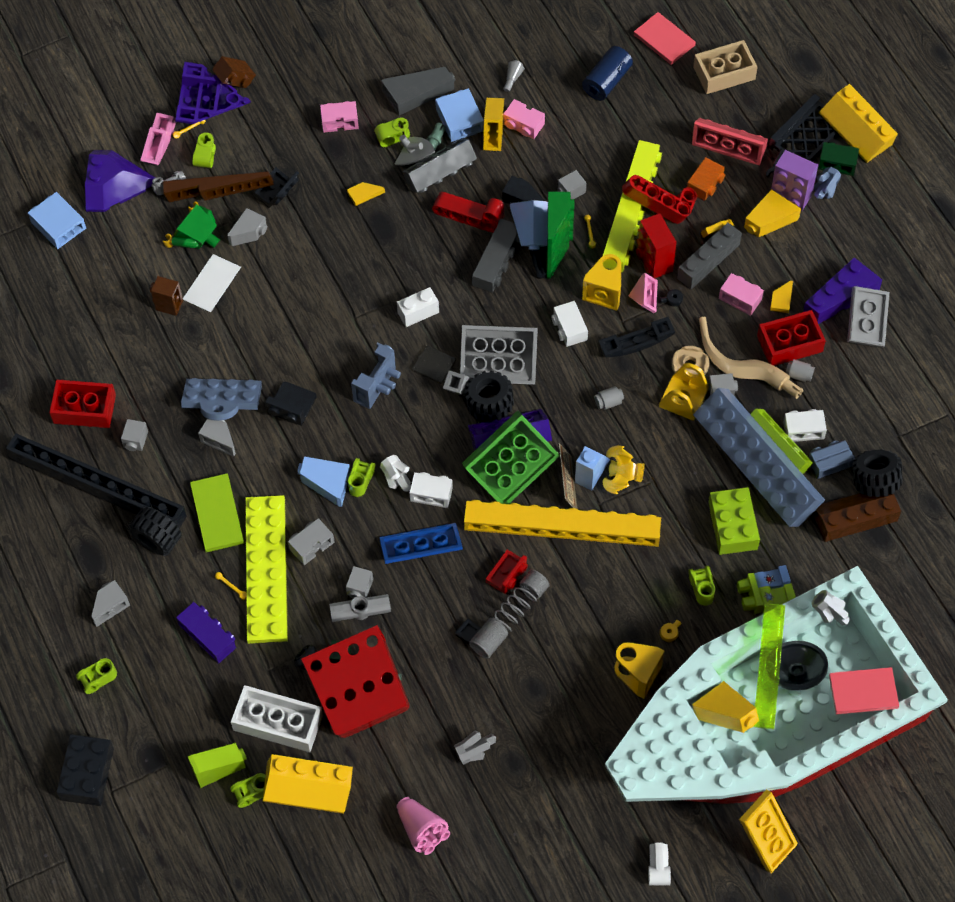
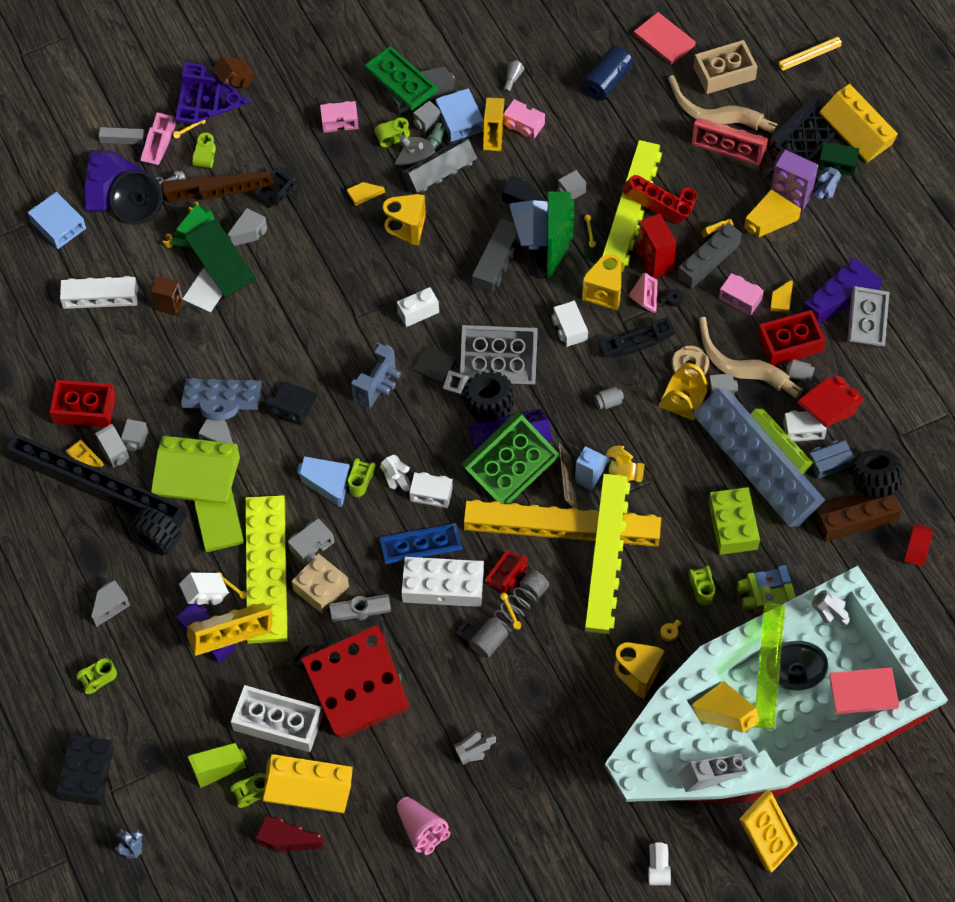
(83, 453): none -> yellow tile
(99, 292): none -> white brick
(112, 446): none -> light grey slope
(122, 136): none -> light grey piece
(125, 196): none -> black dish
(130, 844): none -> sand blue rock
(195, 469): none -> lime slope
(204, 588): none -> white brick
(220, 258): none -> dark green tile
(229, 628): none -> yellow slope
(284, 837): none -> dark red slope
(320, 583): none -> tan brick
(359, 582): light grey brick -> none
(400, 78): none -> green tile
(410, 215): none -> yellow hose
(427, 117): none -> light grey brick
(442, 581): none -> white brick
(469, 212): red beam -> none
(517, 625): none -> yellow hinge
(606, 554): none -> neon yellow brick
(706, 178): orange brick -> none
(711, 771): none -> light grey slope
(724, 114): none -> tan animal
(809, 53): none -> yellow axle
(831, 401): none -> red slope
(918, 545): none -> red brick

